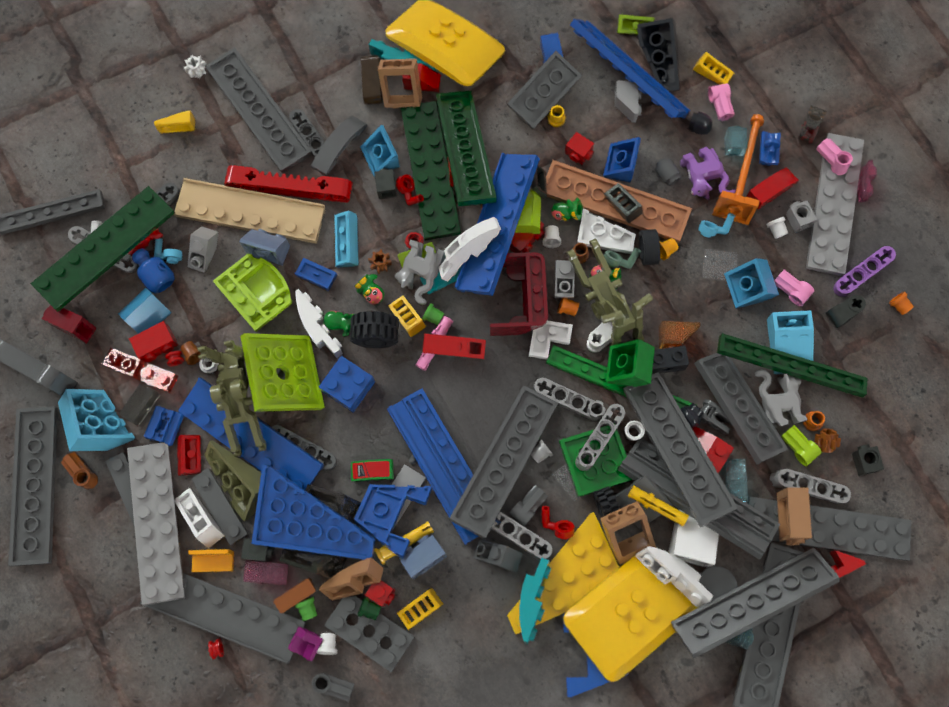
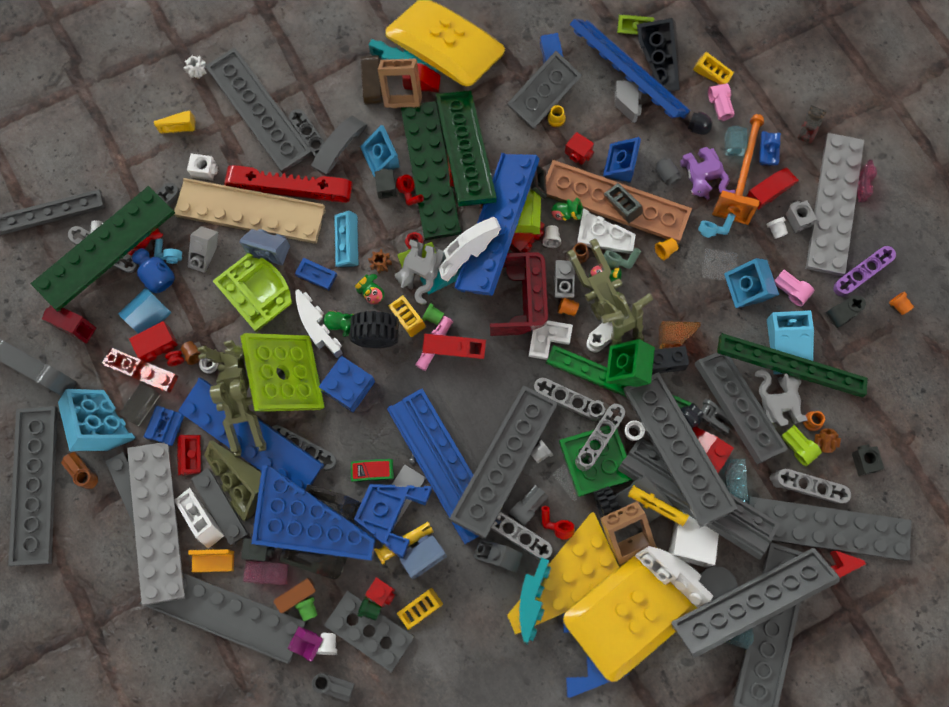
(195, 164): none -> white brick
(216, 649): red bush -> none
(352, 579): medium nougat slope -> none
(649, 247): black tyre -> none
(794, 515): medium nougat window -> none
(839, 159): bright pink piece -> none

